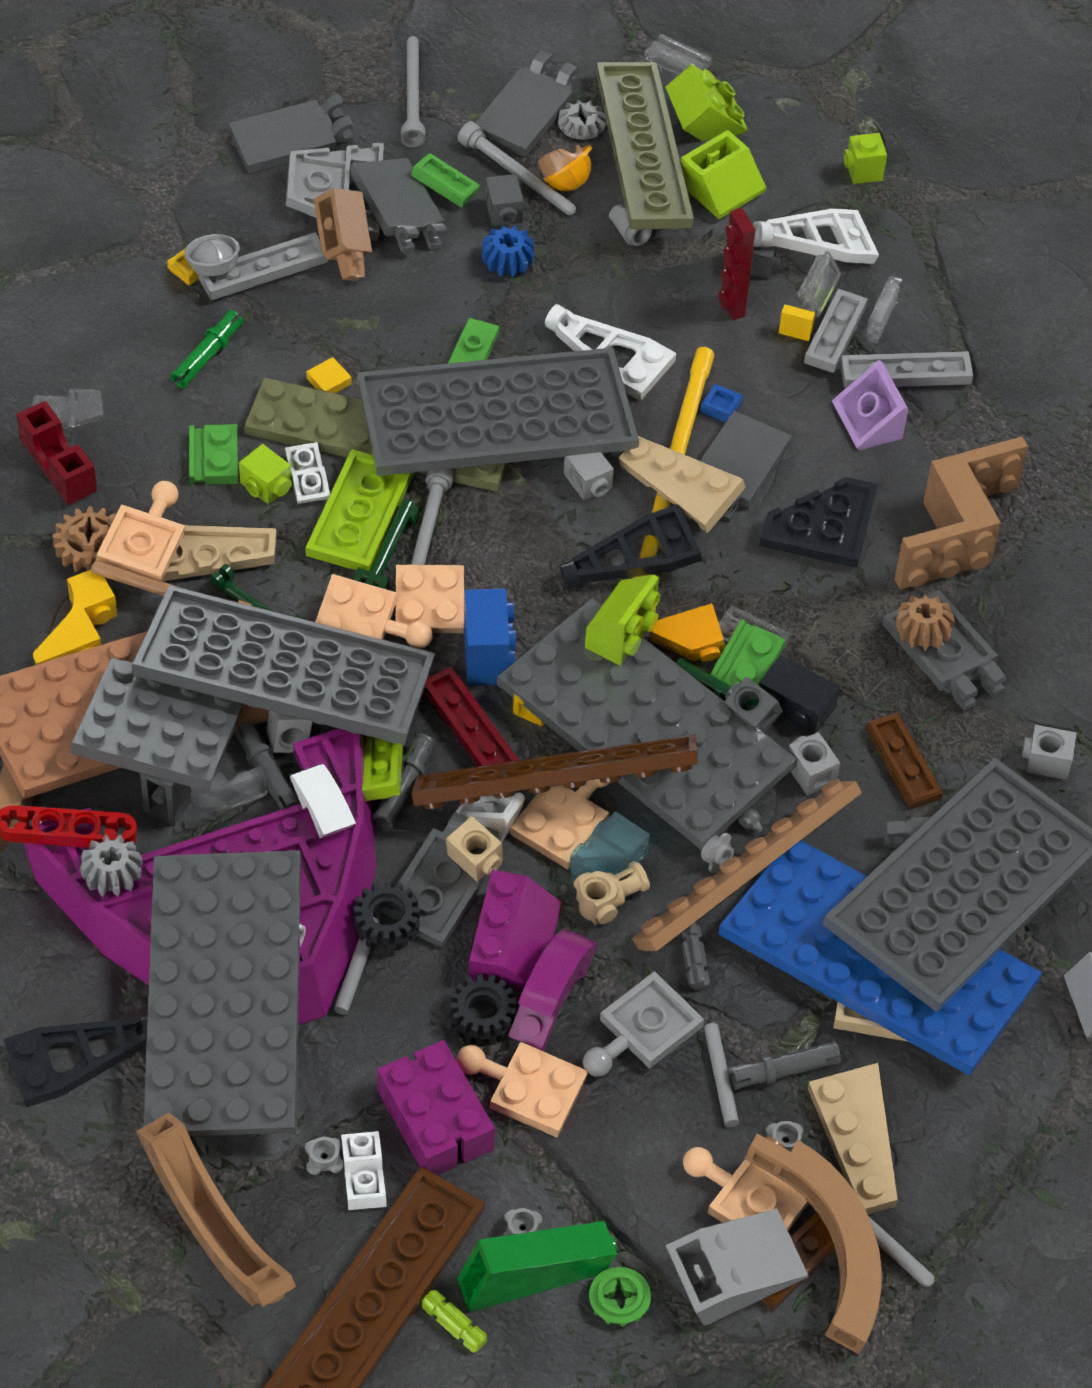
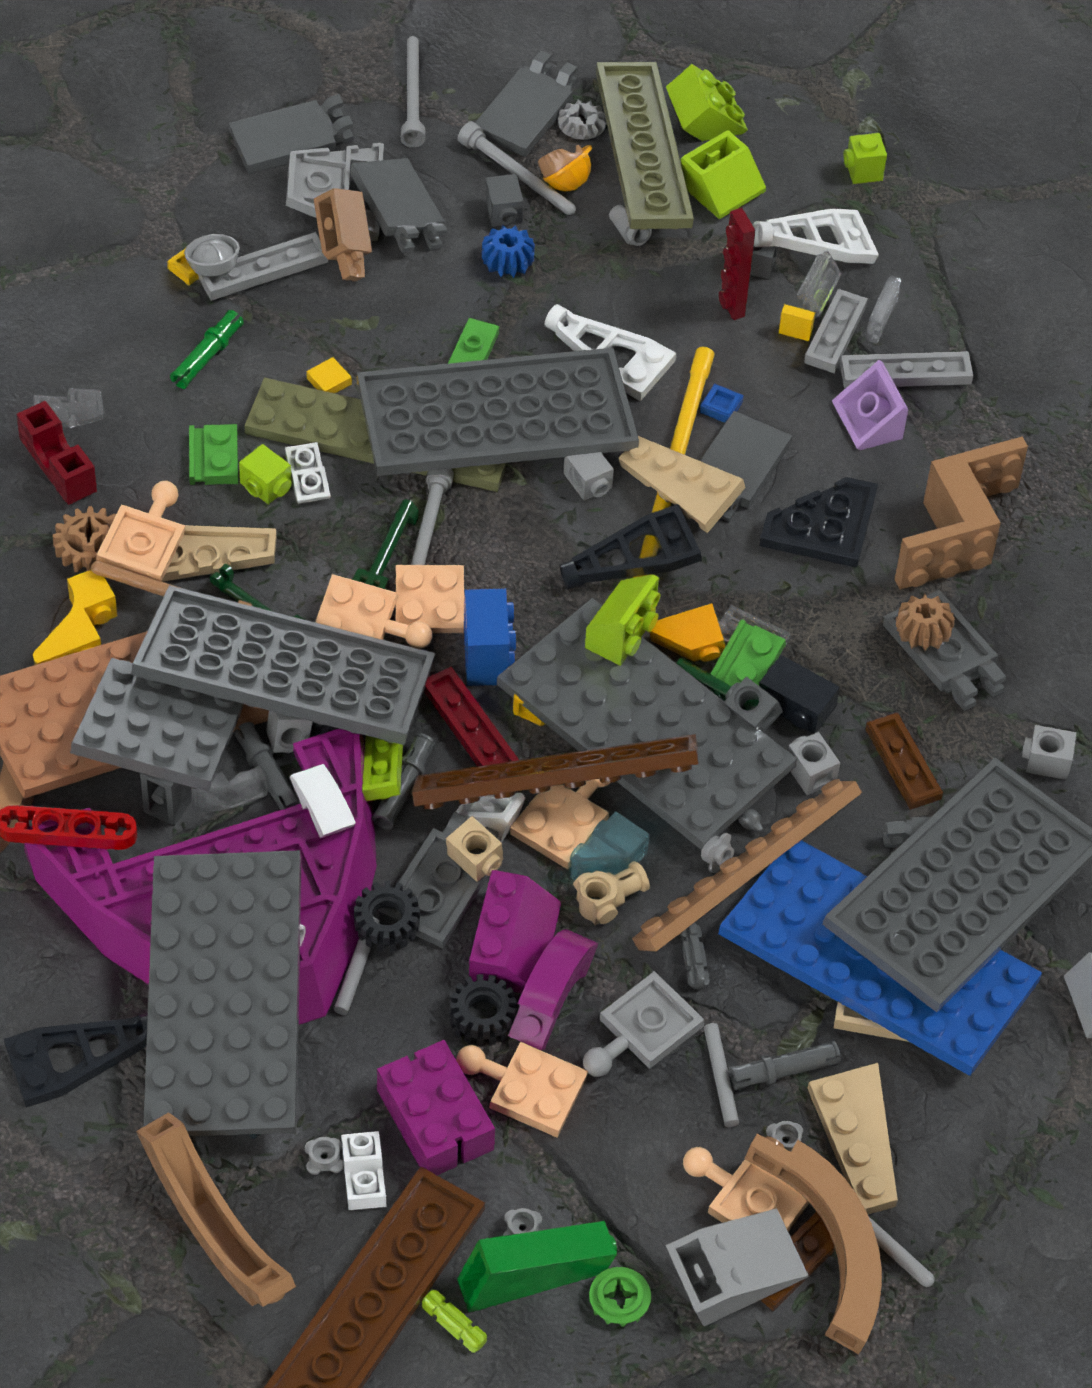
(111, 865): light grey gear -> none
(357, 514): lime plate -> none
(445, 180): bright green plate -> none
(679, 52): clear tile -> none

